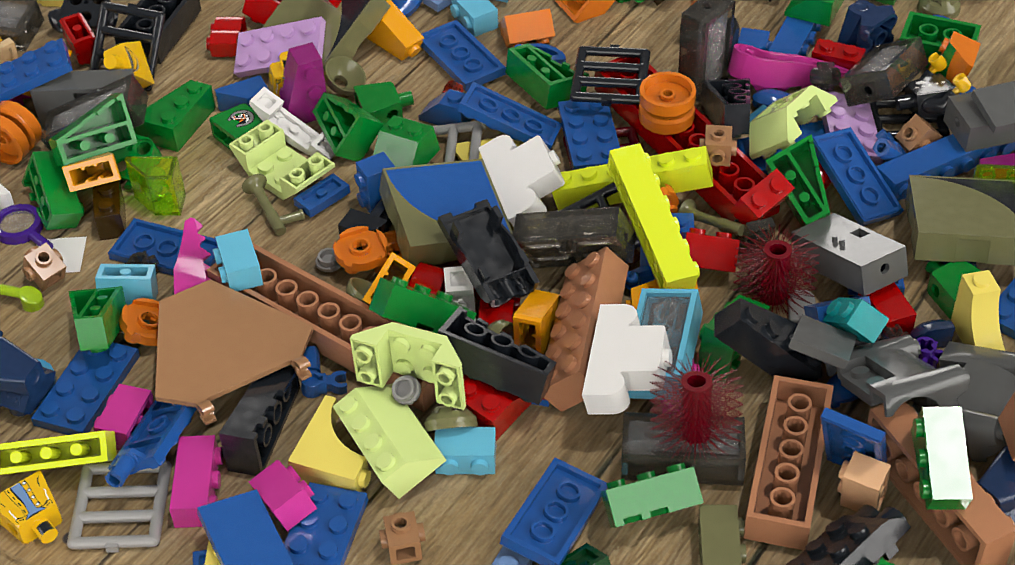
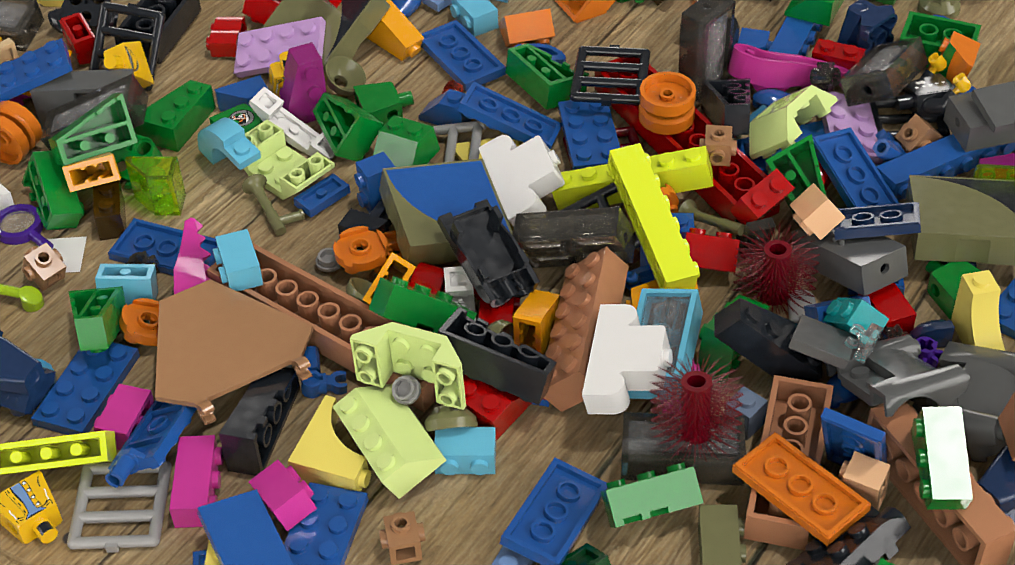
(228, 140): none -> medium azure arch
(753, 410): none -> sand blue brick
(801, 488): none -> orange tile
(816, 212): none -> light nougat brick
(866, 340): none -> clear tile
(879, 221): none -> dark blue tile

